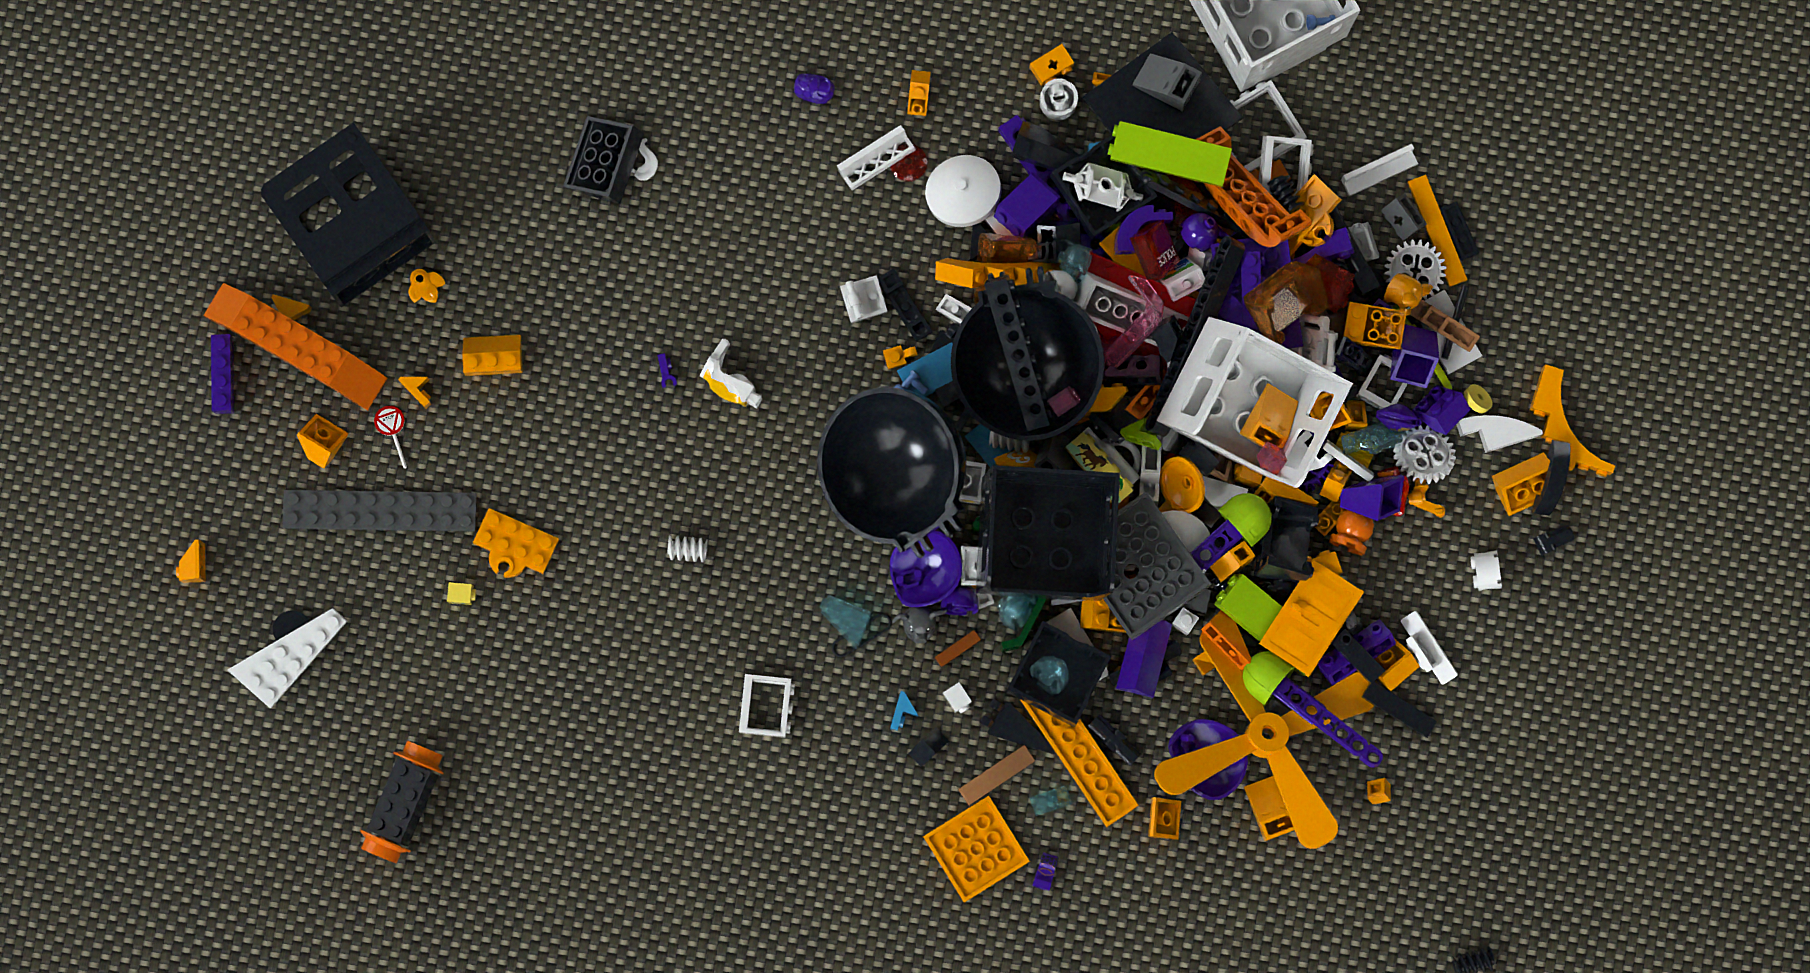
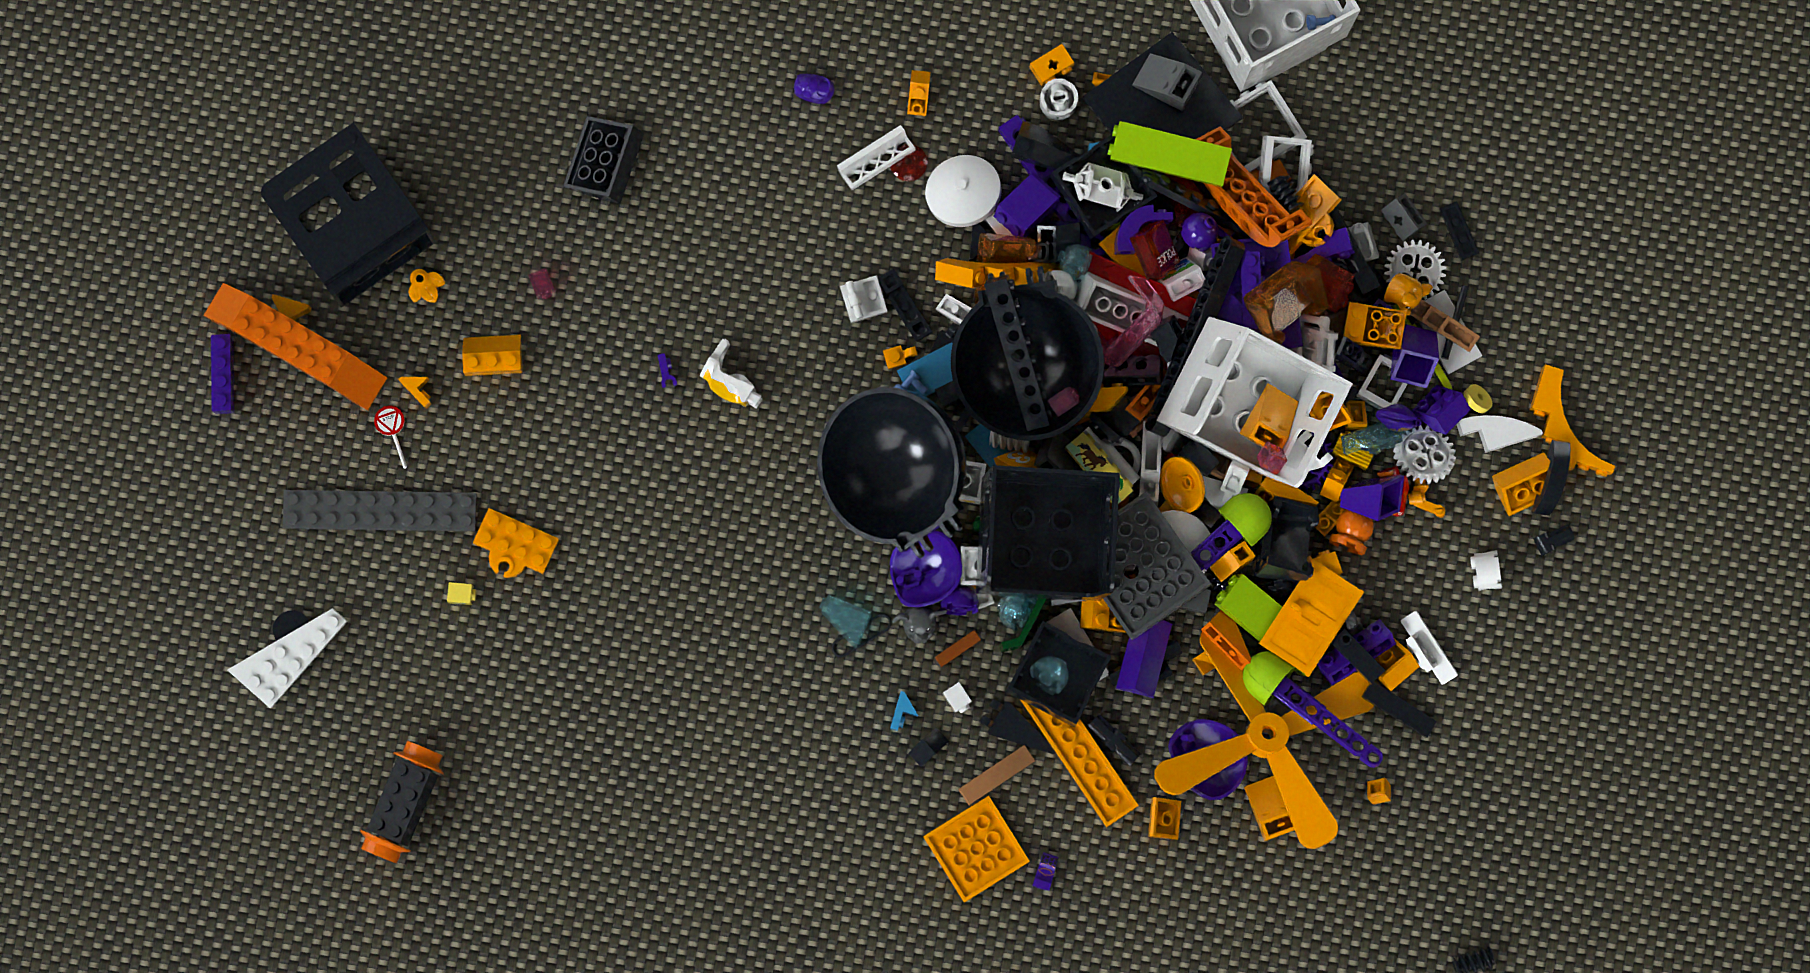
(192, 564): light orange slope -> none
(321, 440): light orange slope -> none
(542, 284): none -> clear pink brick
(650, 166): white piece -> none
(687, 549): white piece -> none
(746, 700): white window -> none
(1050, 800): clear light blue slope -> none
(1139, 435): lime slope -> none
(1184, 621): white brick -> none
(1234, 480): none -> white hinge
(1348, 460): white tile -> none
(1379, 170): white fence -> none
(1437, 230): light orange tile -> none

